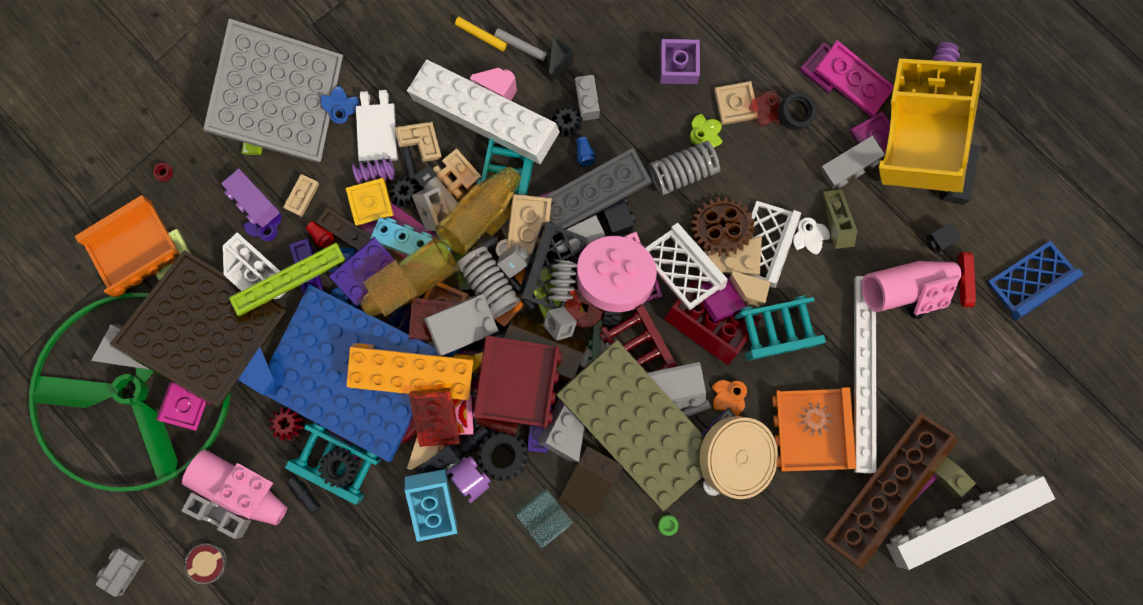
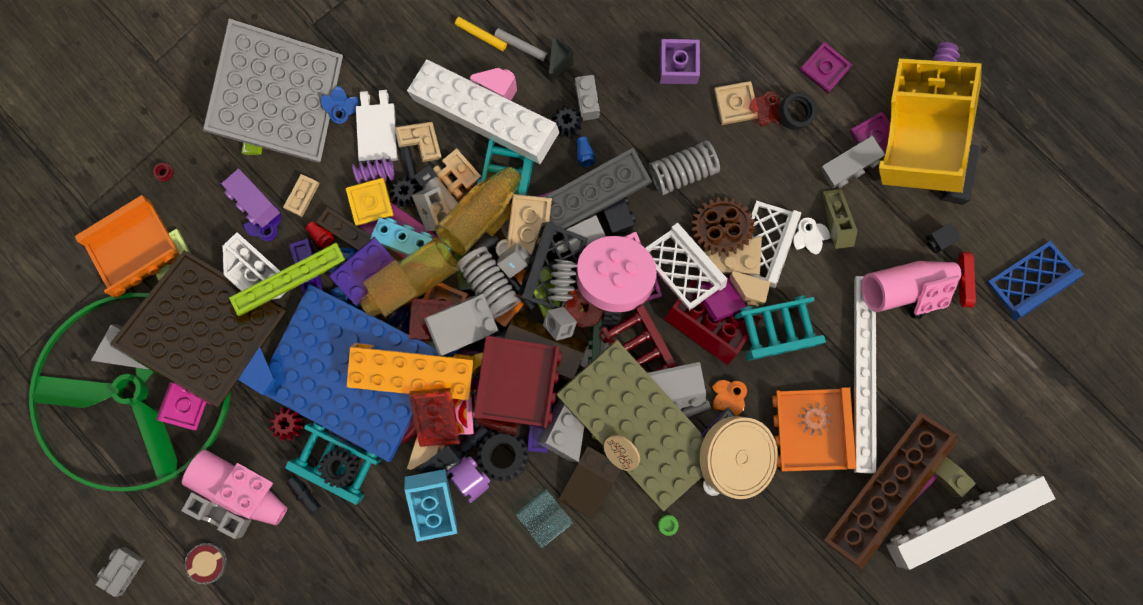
(621, 452): none -> tan piece
(706, 129): lime plate -> none
(854, 78): dark pink tile -> none

